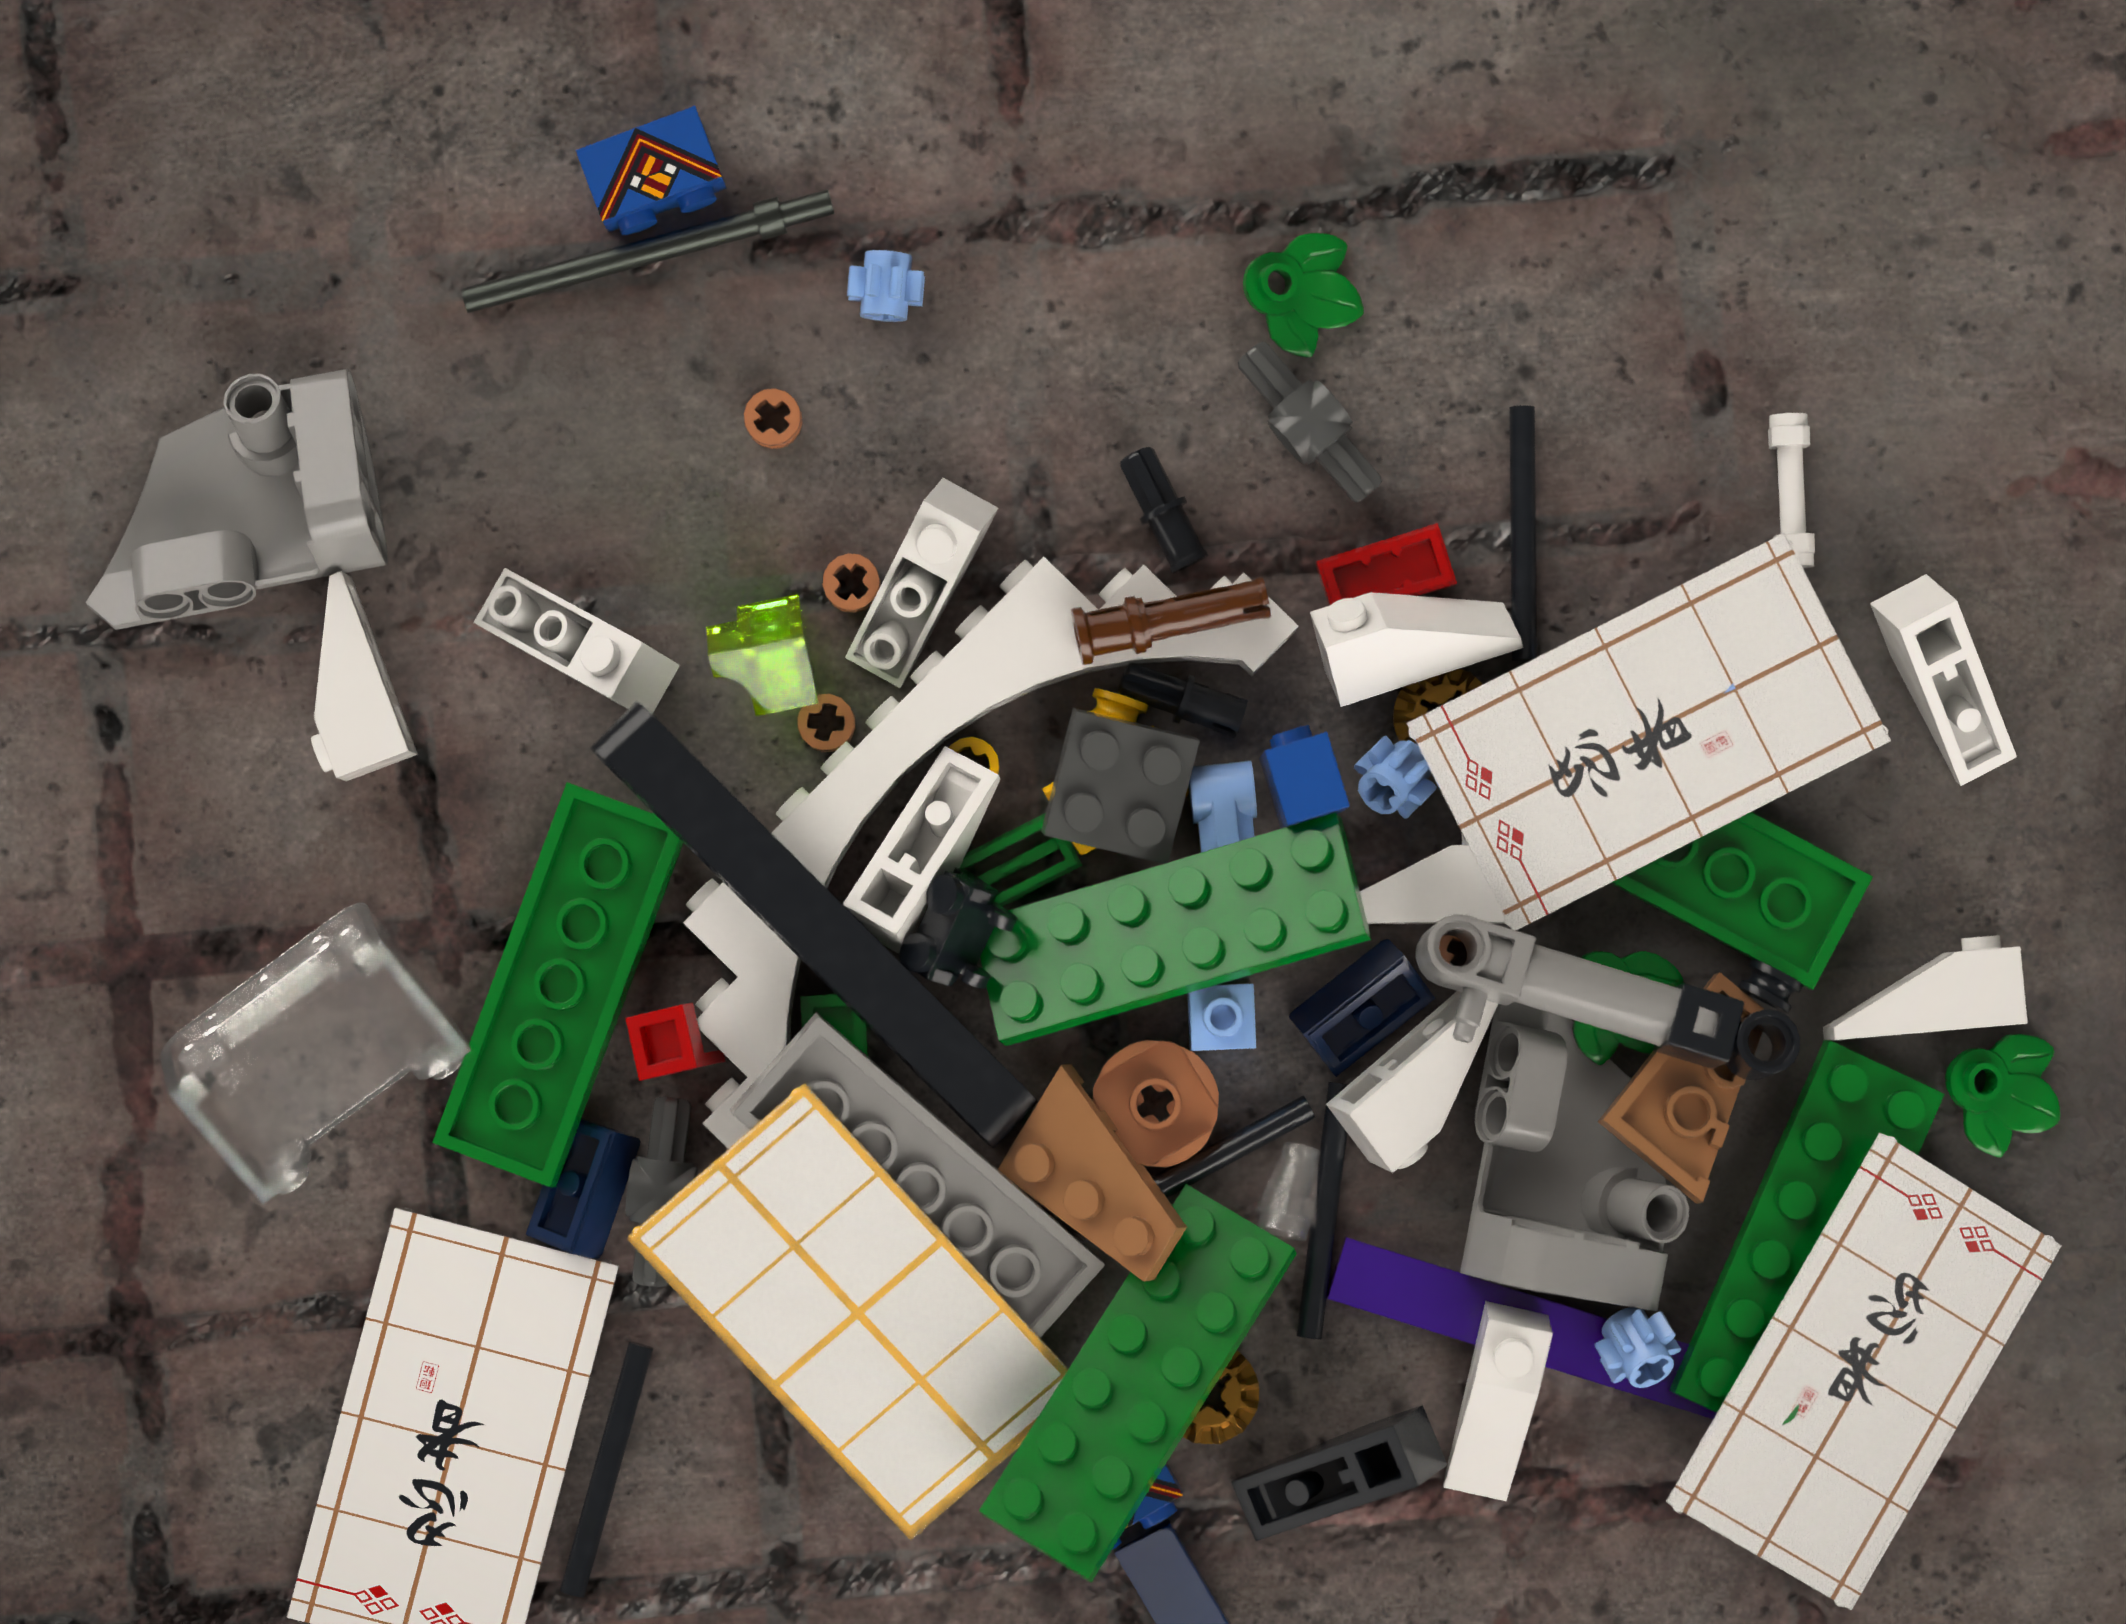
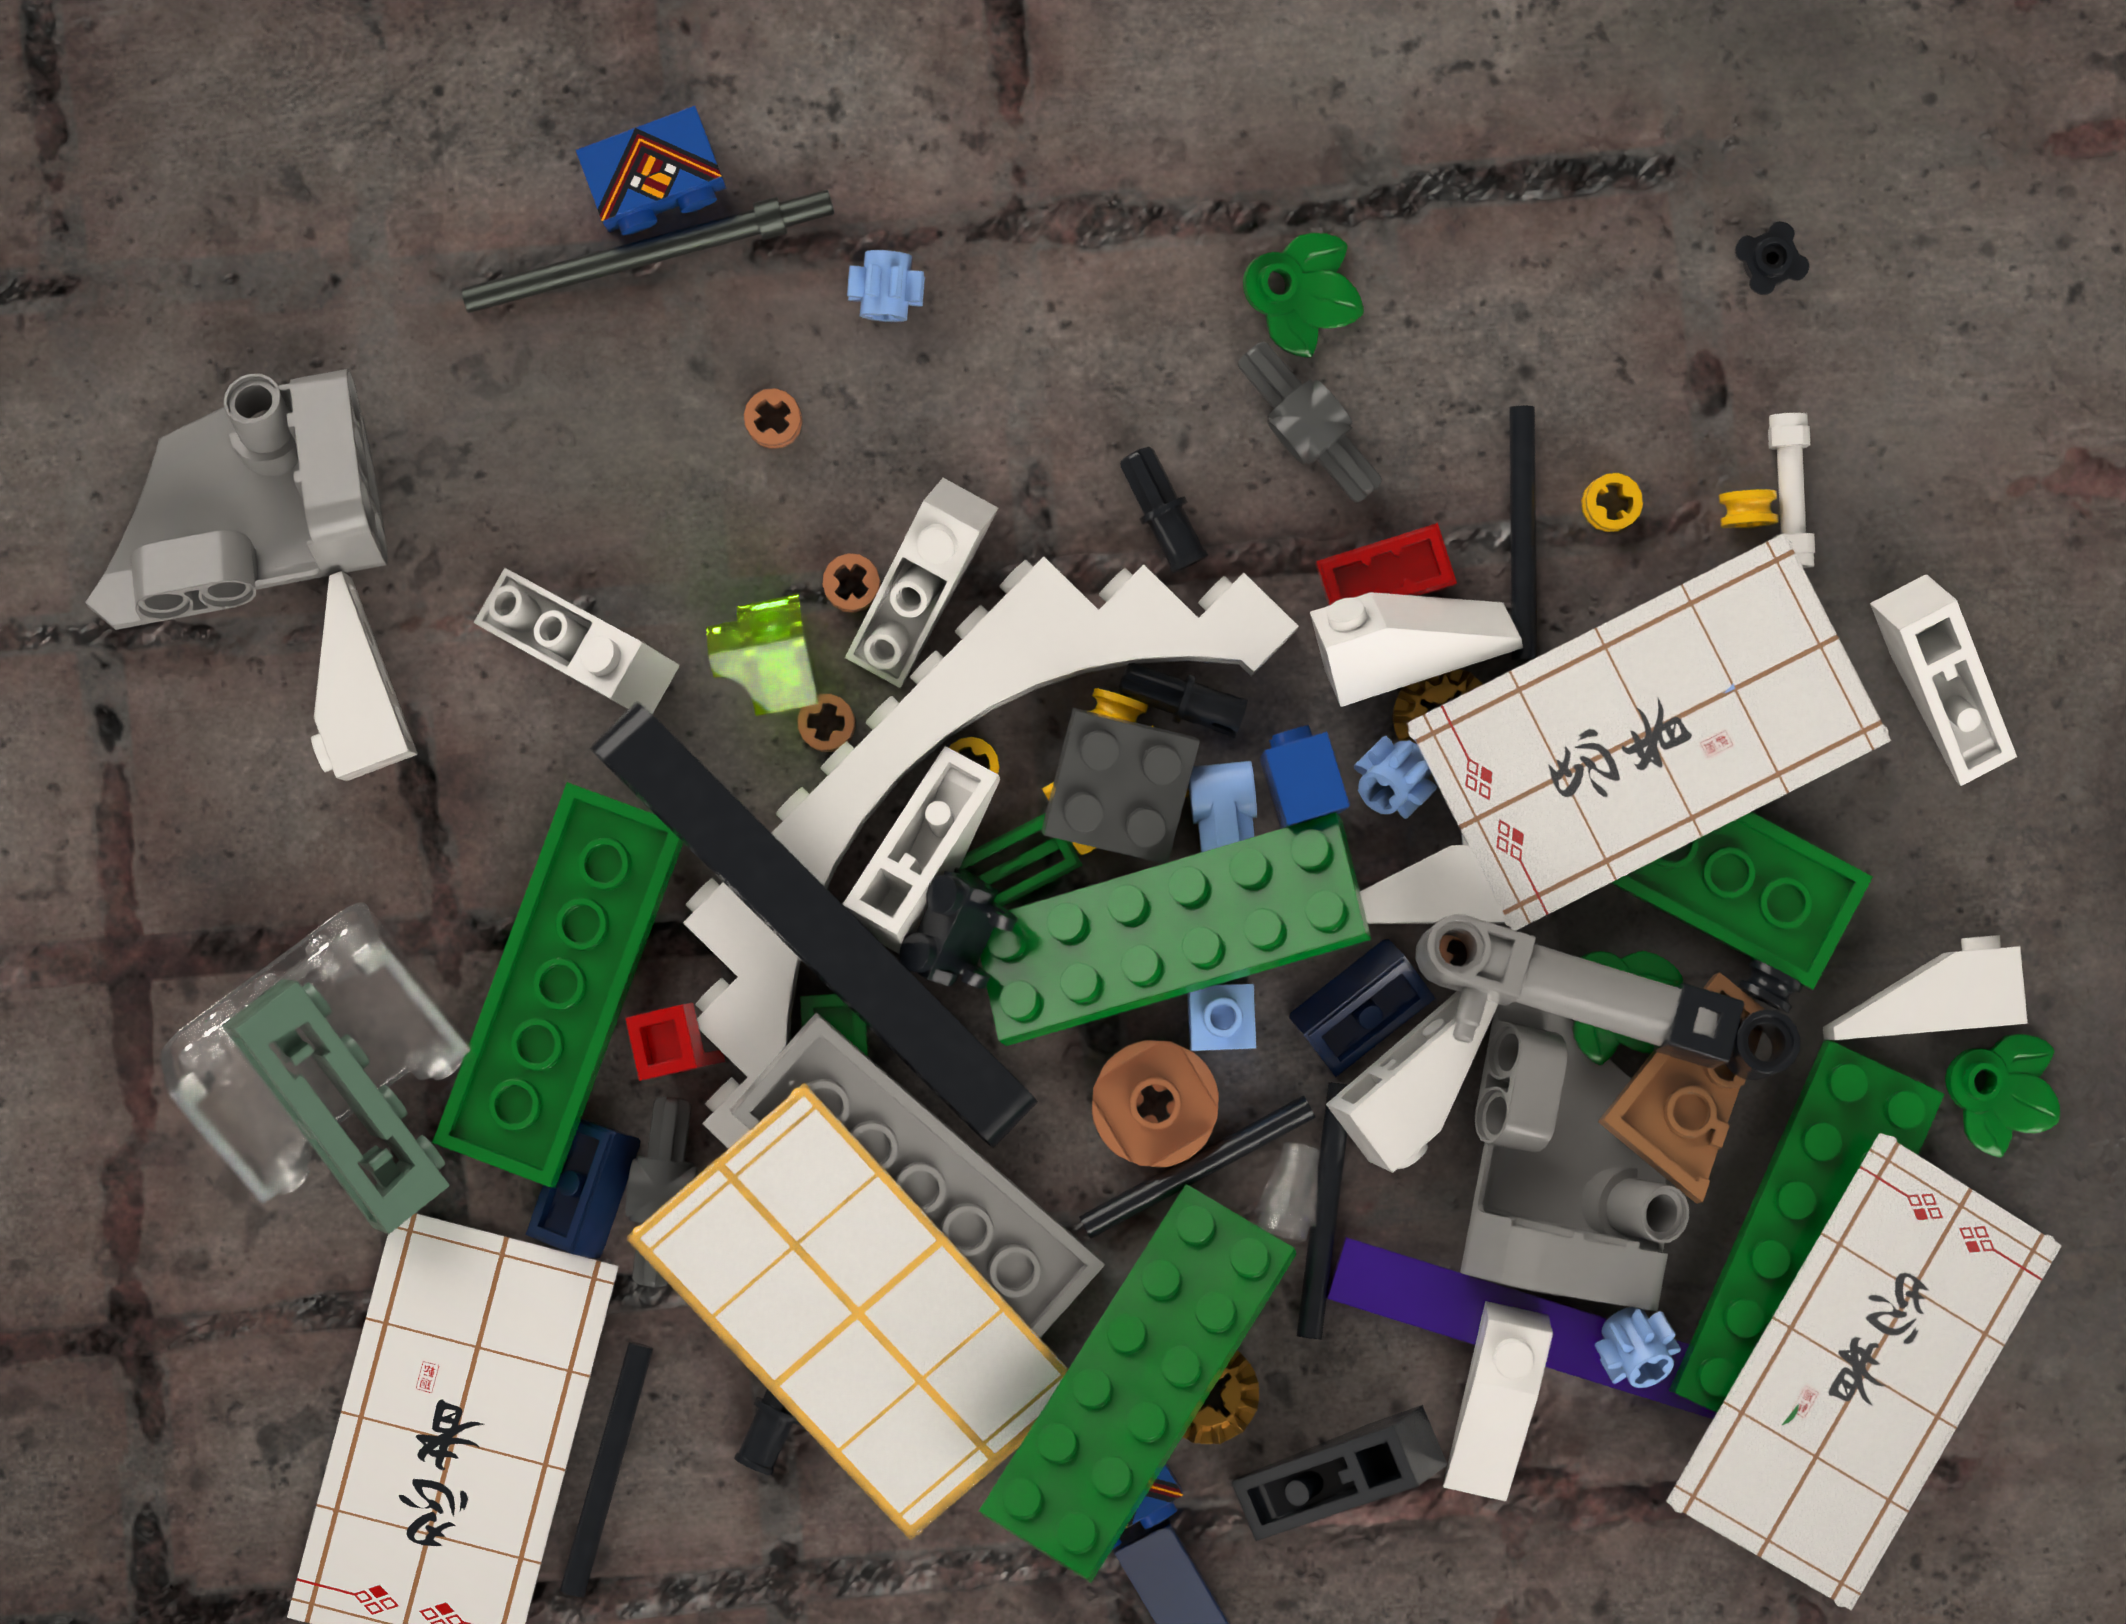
(400, 1186): none -> sand green brick
(766, 1435): none -> black axle
(1089, 1179): medium nougat wing -> none
(1140, 623): reddish brown pin -> none
(1627, 490): none -> yellow bush
(1748, 508): none -> yellow bush
(1763, 274): none -> black plate

